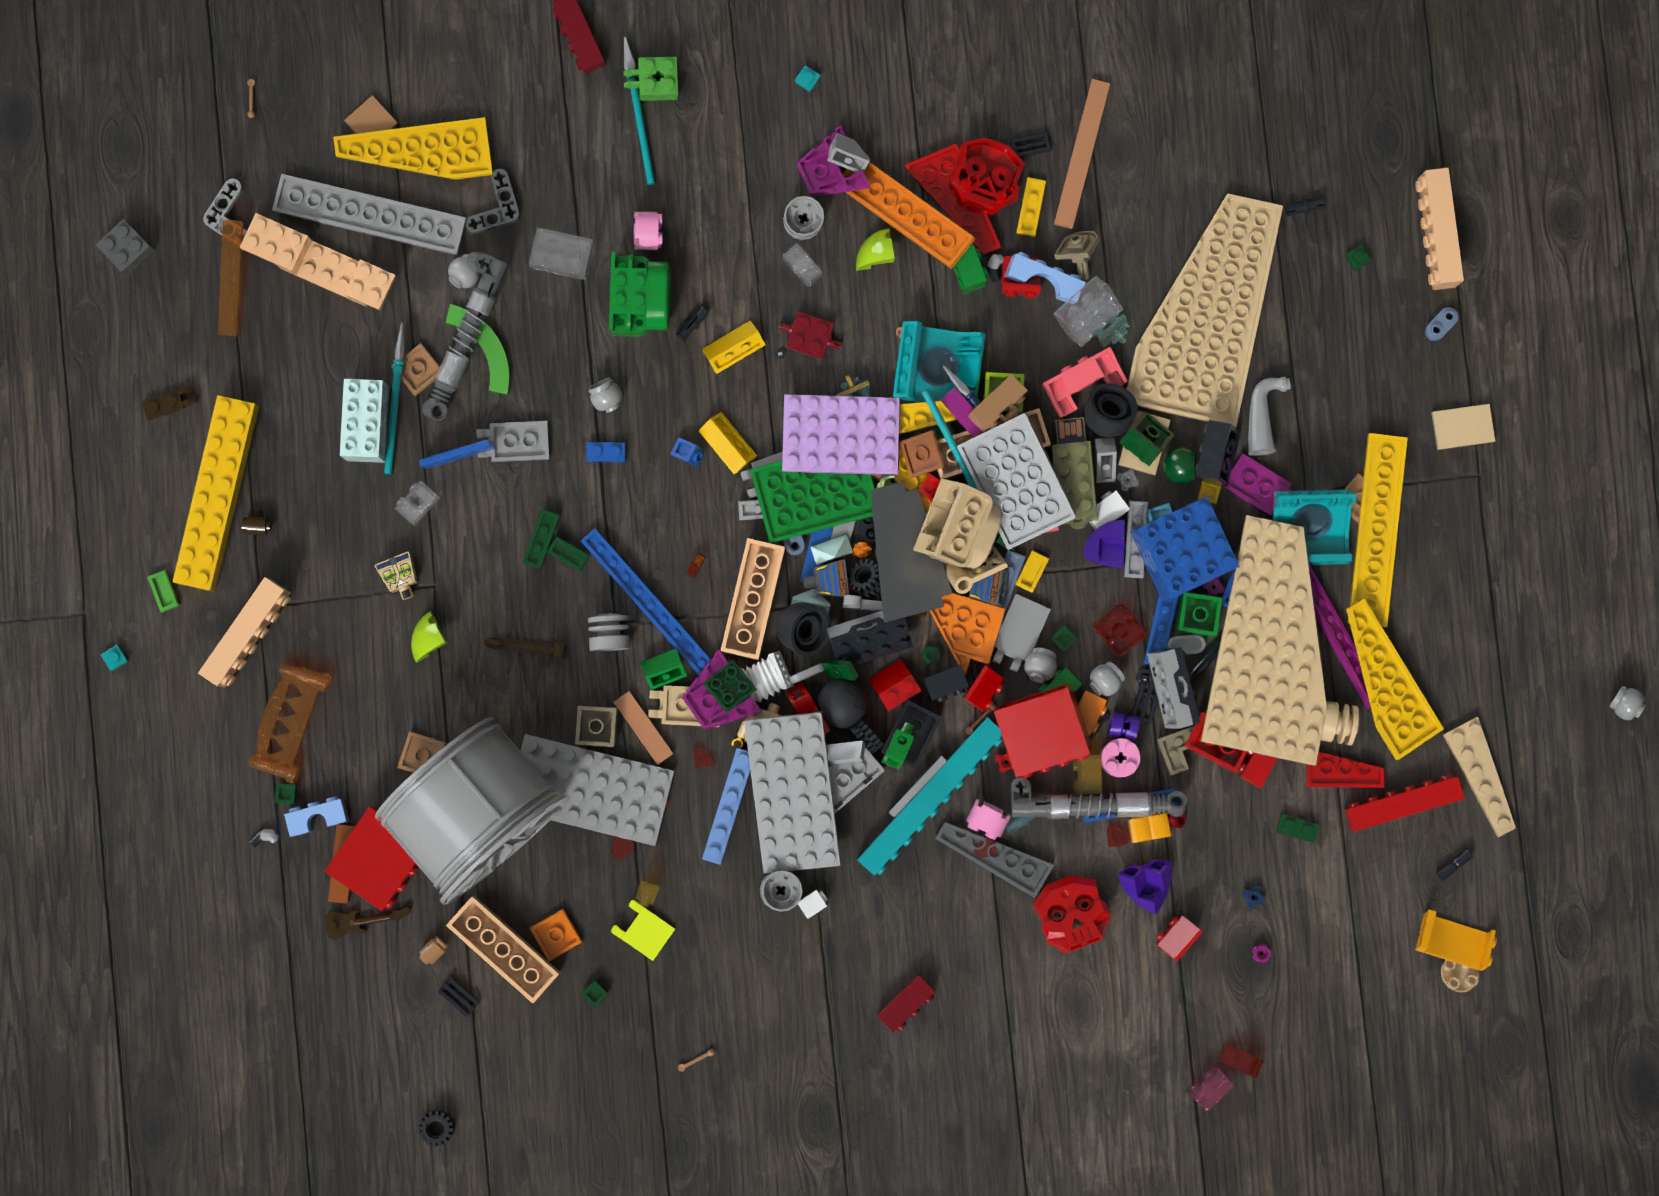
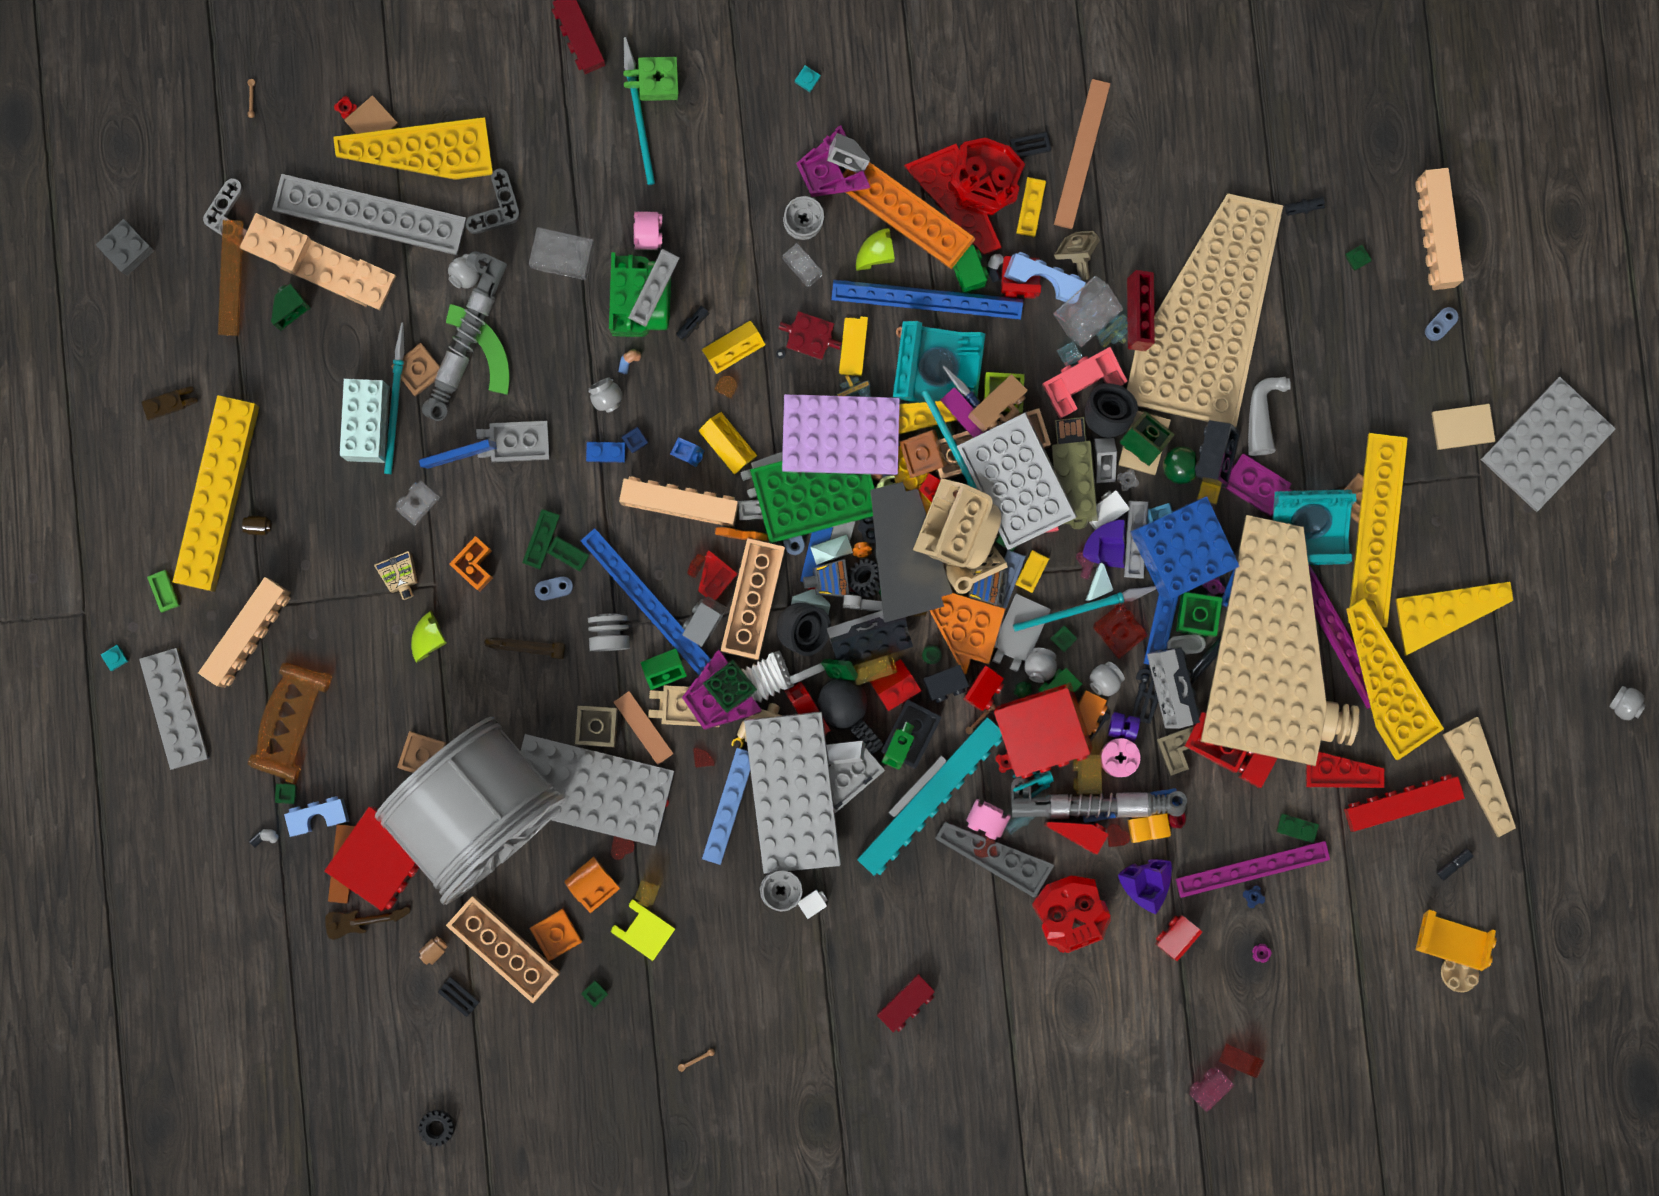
(174, 708): none -> light grey plate
(287, 306): none -> dark green slope
(345, 101): none -> red plate
(468, 563): none -> orange brick
(553, 588): none -> sand blue plate
(591, 885): none -> orange brick
(627, 358): none -> arm
(635, 440): none -> dark blue plate
(653, 287): none -> light grey tile
(677, 502): none -> light nougat brick
(704, 621): none -> brick
(715, 577): none -> red wing
(726, 386): none -> clear orange tile
(739, 534): none -> orange tile
(853, 346): none -> yellow panel
(875, 669): none -> clear yellow brick
(927, 299): none -> blue plate
(1022, 689): none -> dark green plate
(1041, 779): none -> teal plant
(1069, 354): none -> clear light blue plate
(1085, 835): none -> red slope
(1086, 565): none -> clear pink arm
(1100, 584): none -> light aqua slope
(1128, 595): none -> teal piece
(1140, 310): none -> dark red brick
(1252, 869): none -> magenta plate
(1438, 614): none -> yellow wing
(1548, 444): none -> light grey plate

